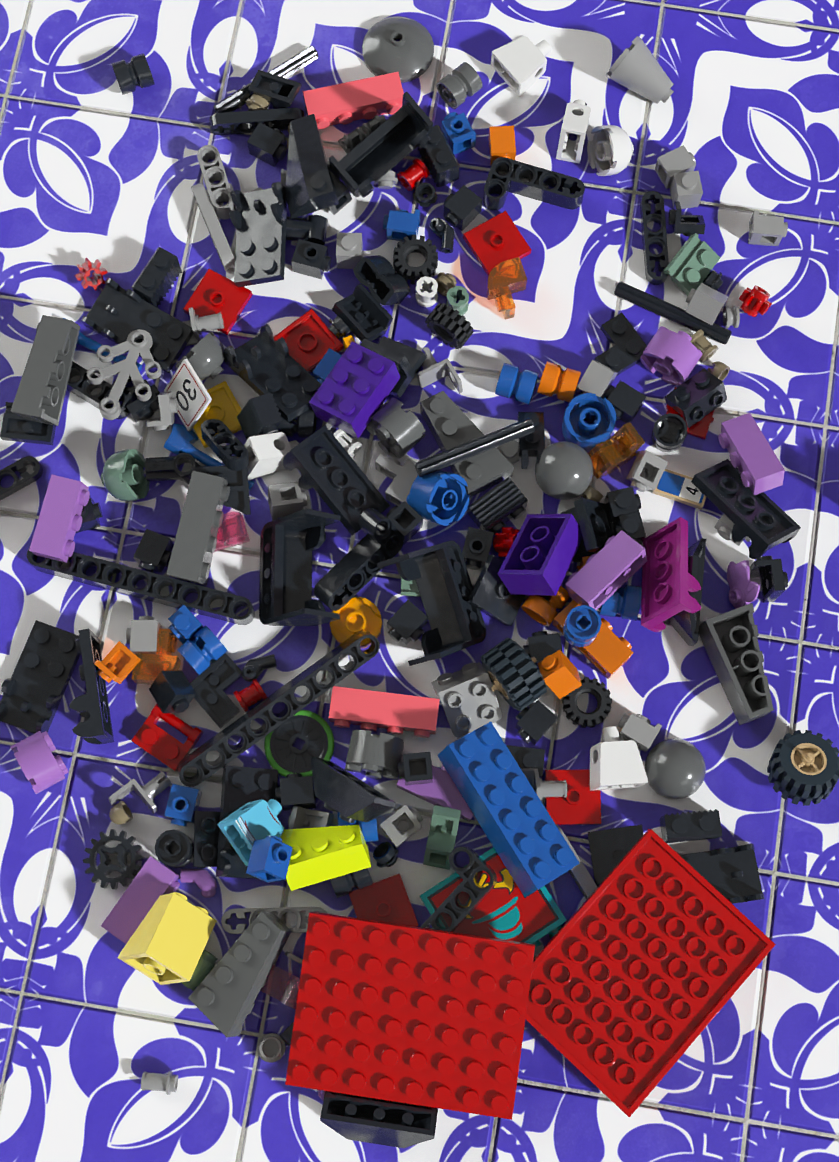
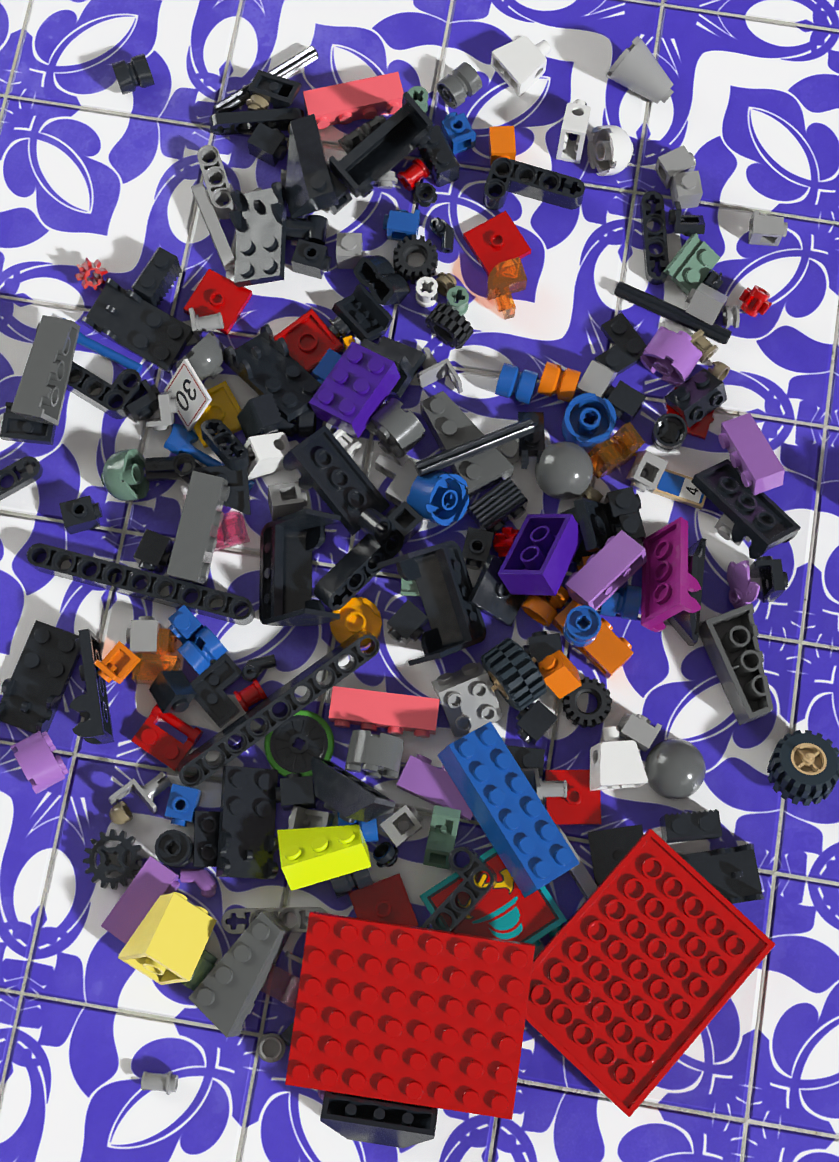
(59, 518): medium lavender brick -> none
(125, 369): light grey plant -> none
(251, 823): medium azure torso -> none
(269, 859): blue brick -> none
(407, 57): dark grey dish -> none
(416, 768): black brick -> none
(420, 96): none -> sand green bush
(462, 208): black brick -> none

